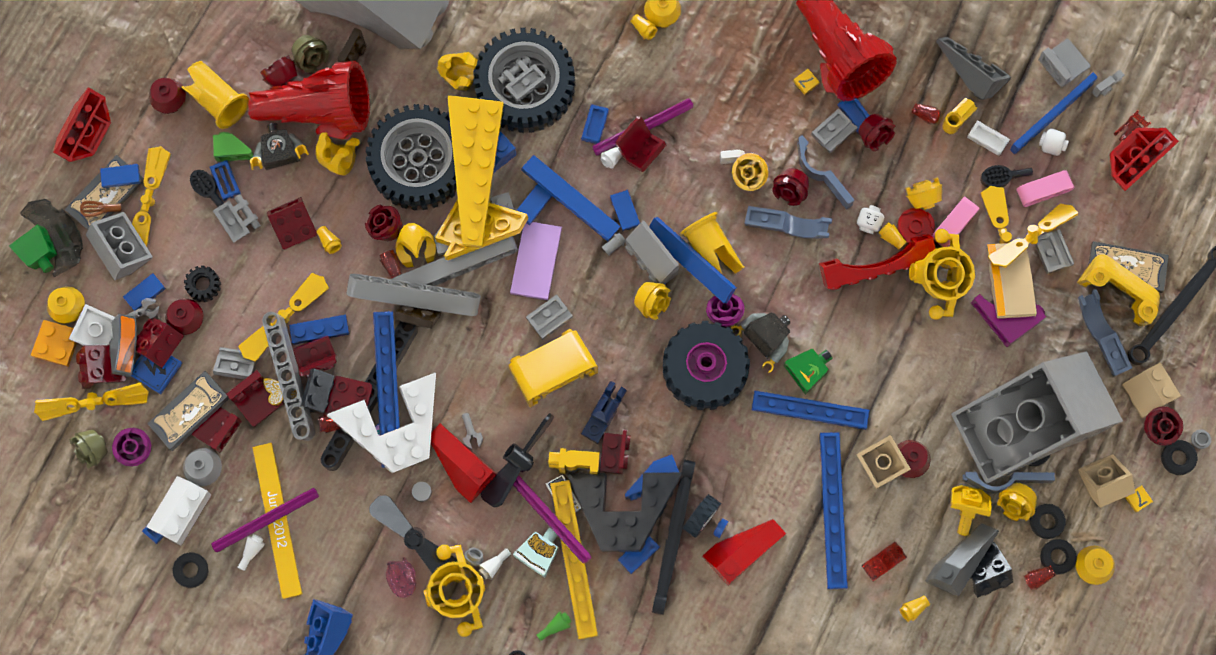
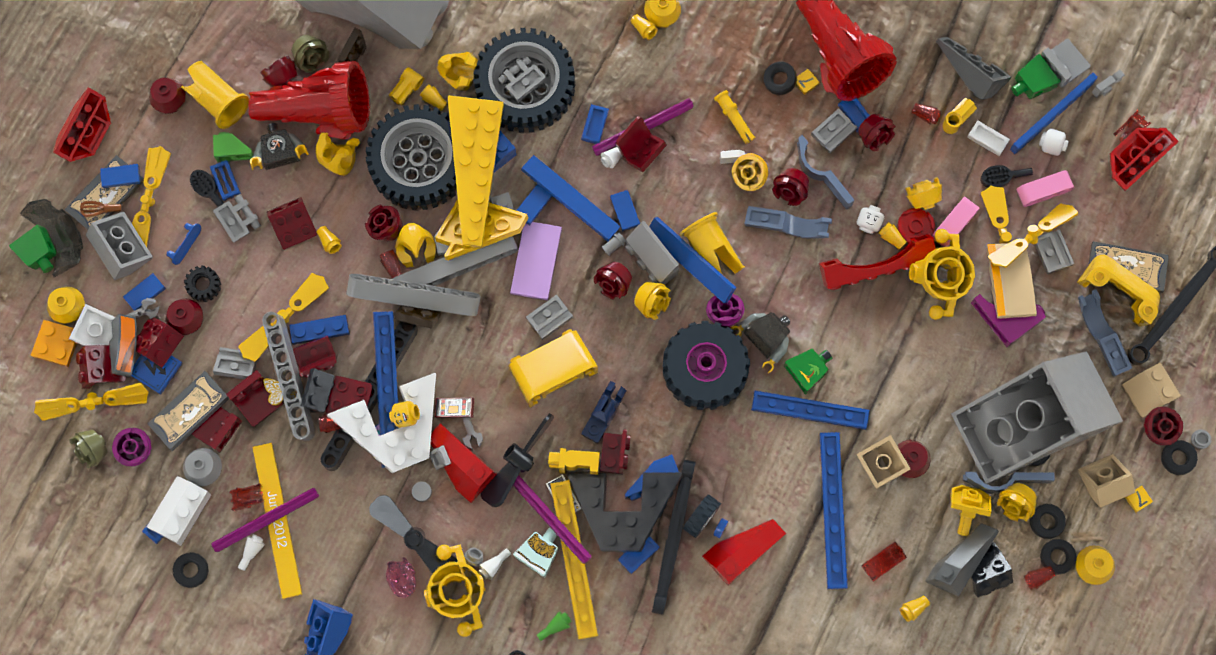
(194, 231): none -> blue piece
(243, 497): none -> clear red arm
(404, 414): none -> yellow head
(409, 82): none -> yellow piece
(433, 97): none -> yellow cone
(440, 457): none -> light grey tile
(454, 407): none -> tile
(613, 279): none -> dark red cone
(730, 110): none -> yellow pin
(784, 88): none -> black tyre
(1035, 79): none -> green torso

